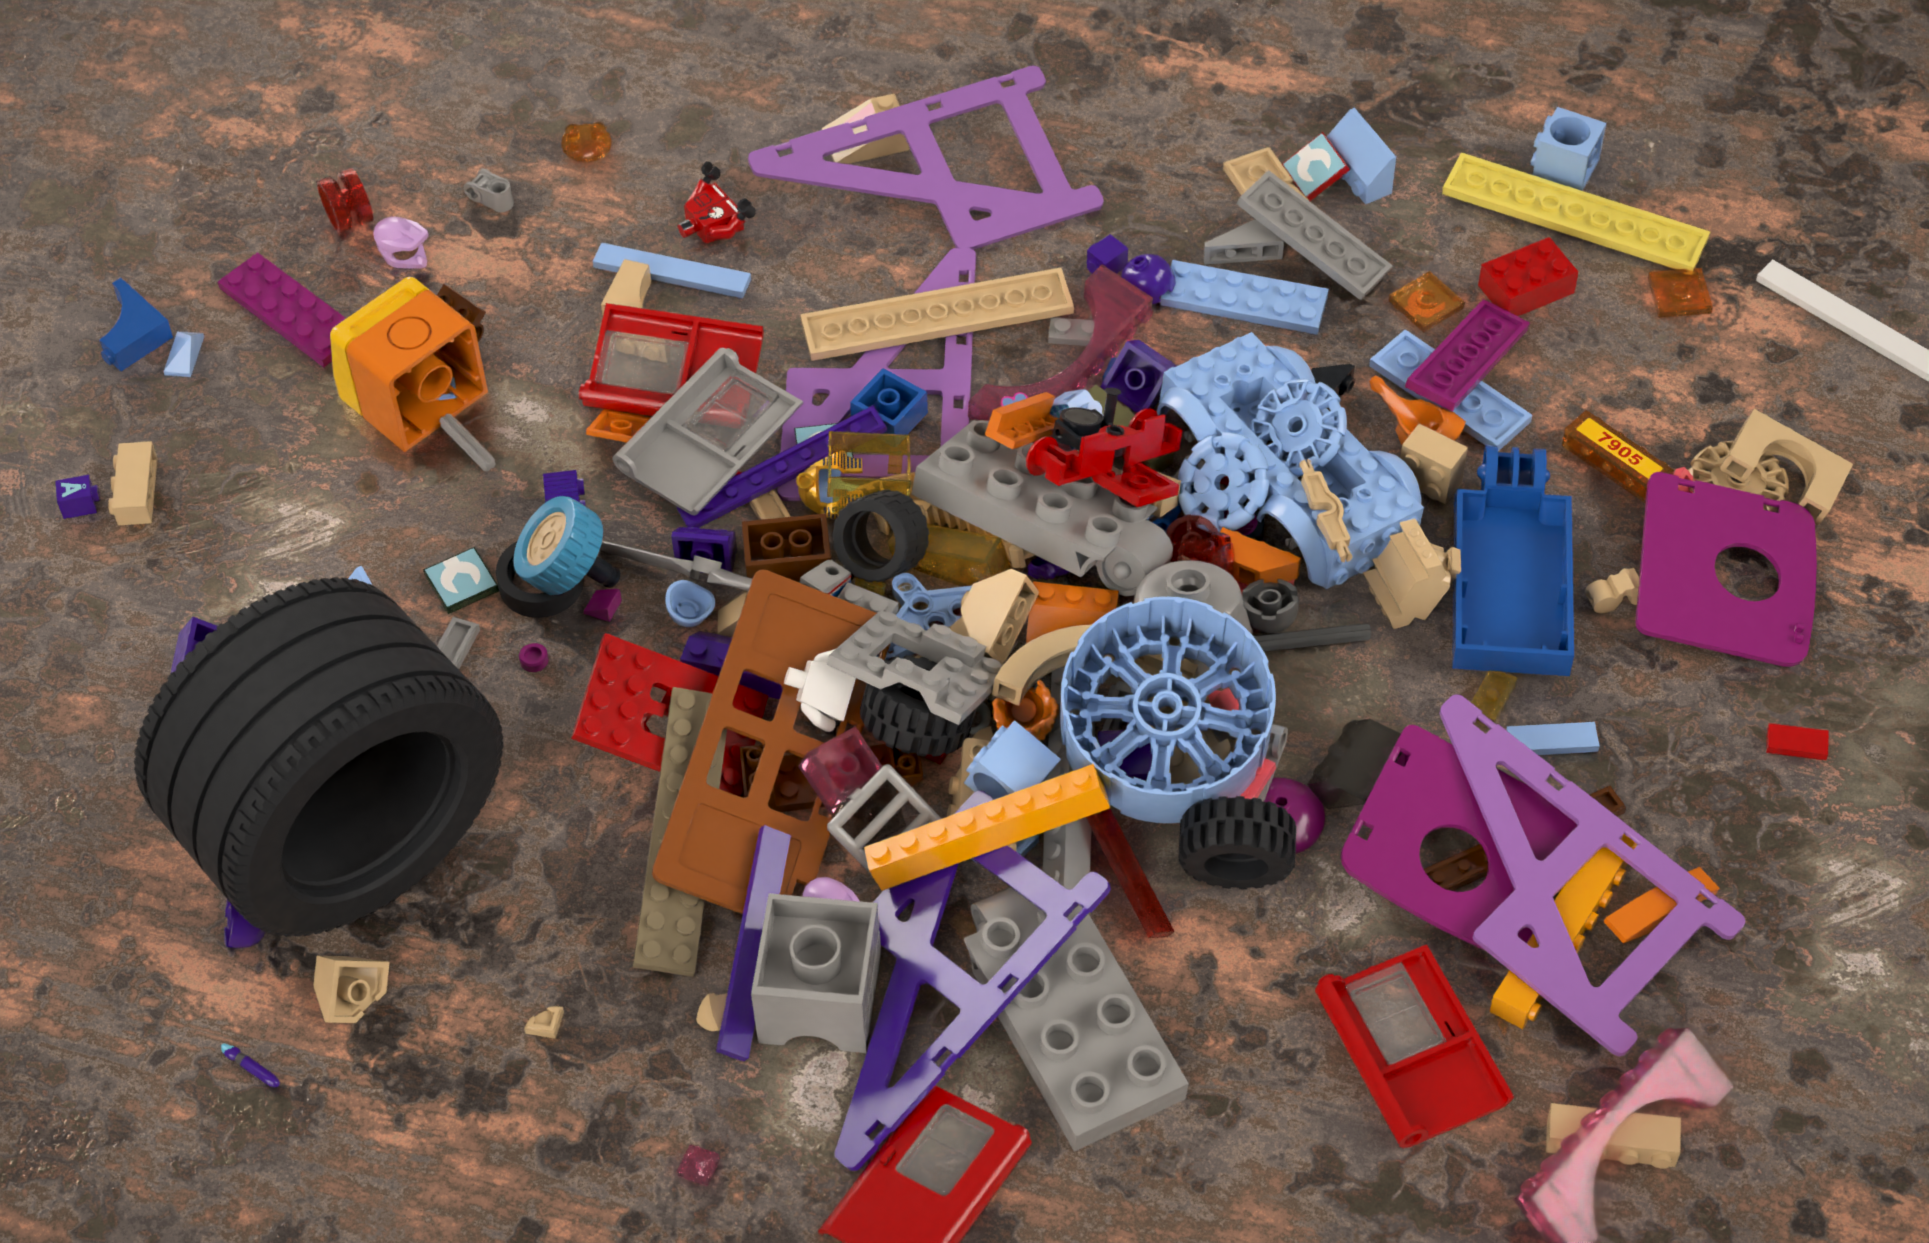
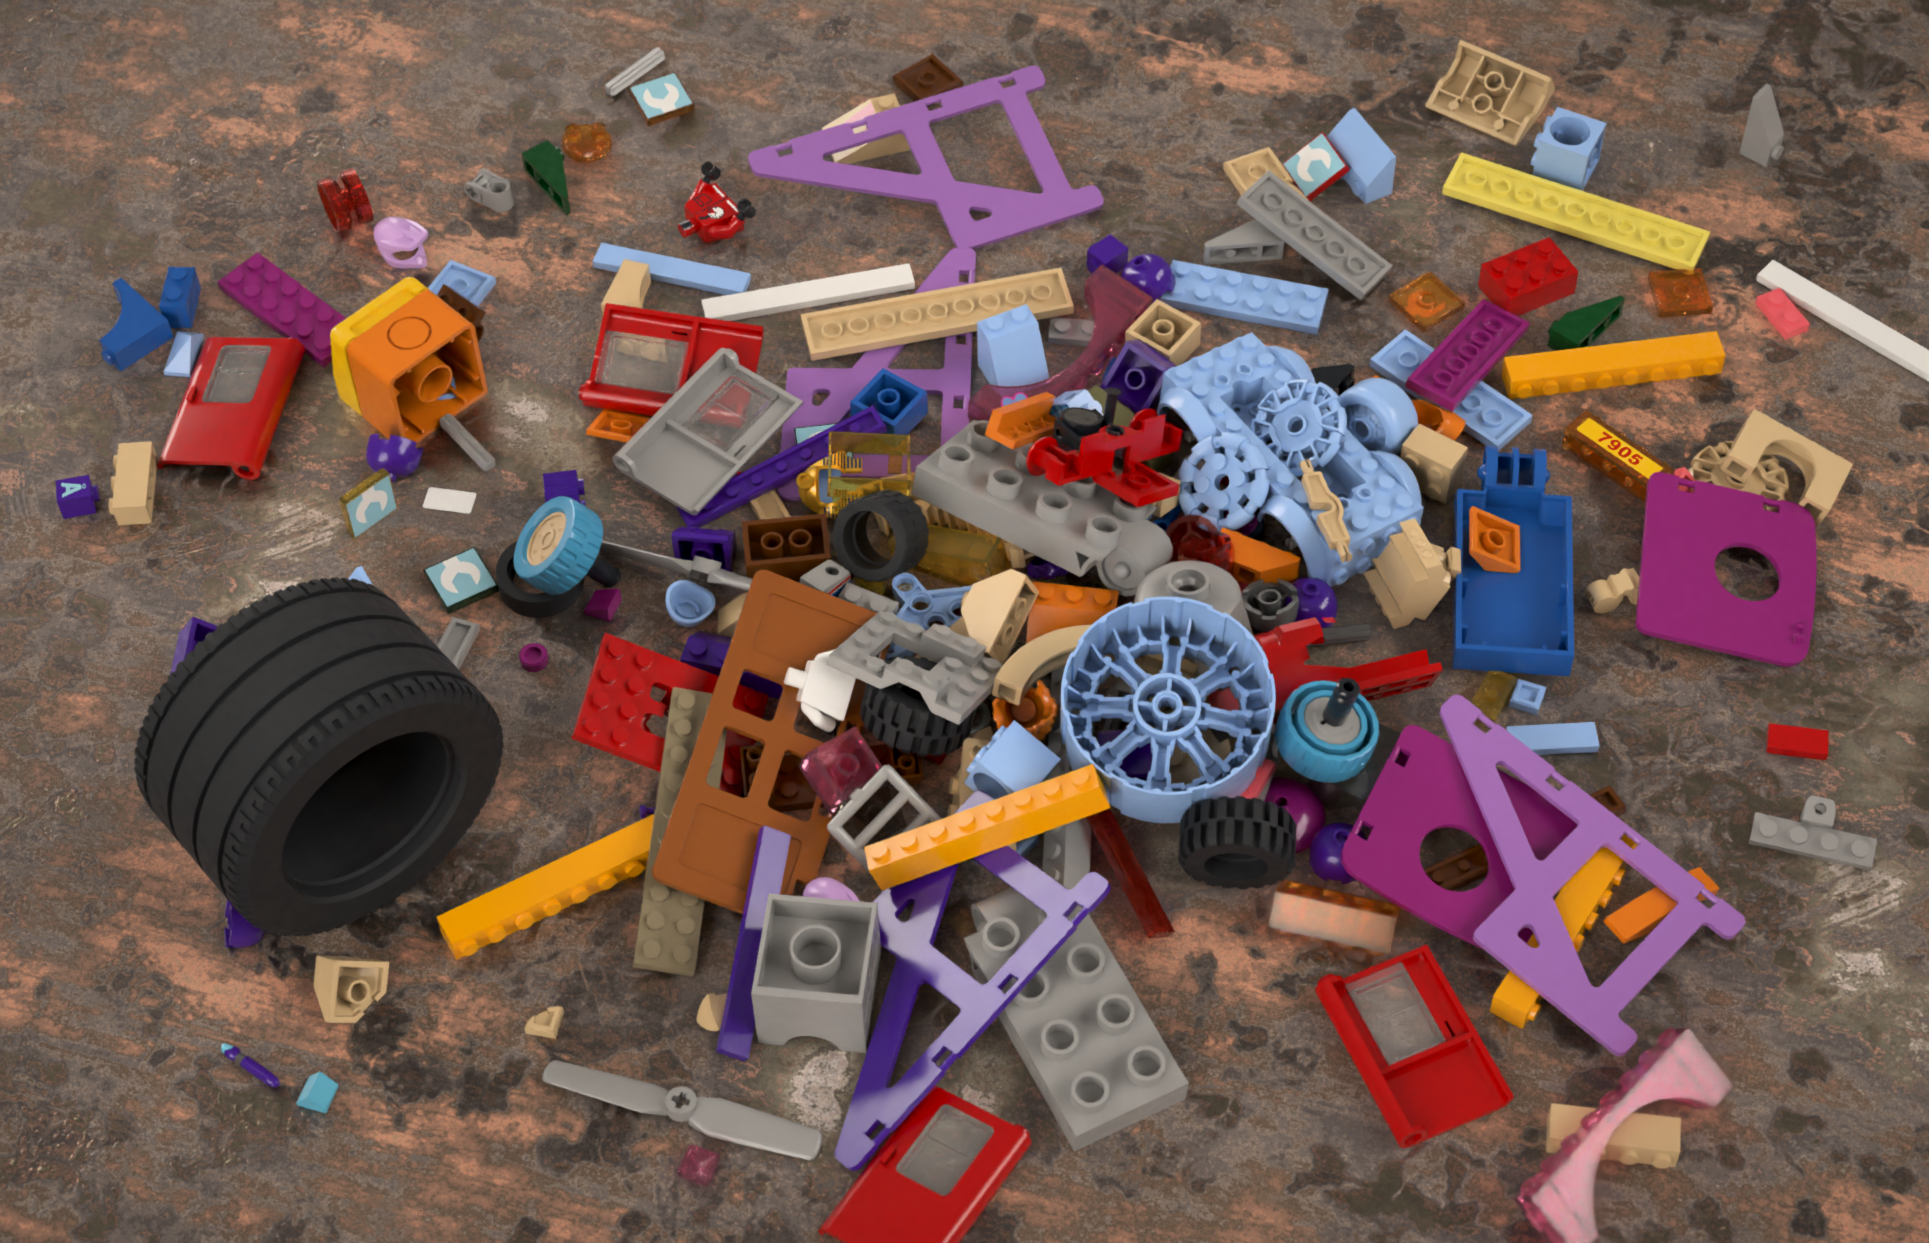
(180, 296): none -> blue brick
(233, 403): none -> red piece
(318, 1093): none -> medium azure slope
(368, 503): none -> tile
(395, 455): none -> dark purple cylinder
(449, 500): none -> white sticker
(464, 280): none -> light blue tile
(546, 169): none -> dark green slope
(547, 890): none -> light orange brick
(634, 71): none -> light grey axle
(646, 811): none -> dark purple piece
(661, 99): none -> tile
(710, 1116): none -> light grey piece
(809, 293): none -> white tile
(926, 79): none -> reddish brown tile
(1011, 348): none -> light blue slope
(1166, 332): none -> tan brick
(1315, 600): none -> dark purple cylinder
(1326, 852): none -> dark purple cylinder
(1327, 730): none -> dark azure wheel
(1334, 916): none -> clear orange slope
(1379, 414): none -> light blue wheel
(1380, 679): none -> red piece
(1491, 94): none -> tan piece
(1494, 542): none -> orange slope
(1527, 696): none -> light blue tile
(1584, 325): none -> dark green slope
(1612, 365): none -> light orange brick
(1763, 129): none -> light grey slope
(1782, 313): none -> coral plate
(1814, 836): none -> light grey plate

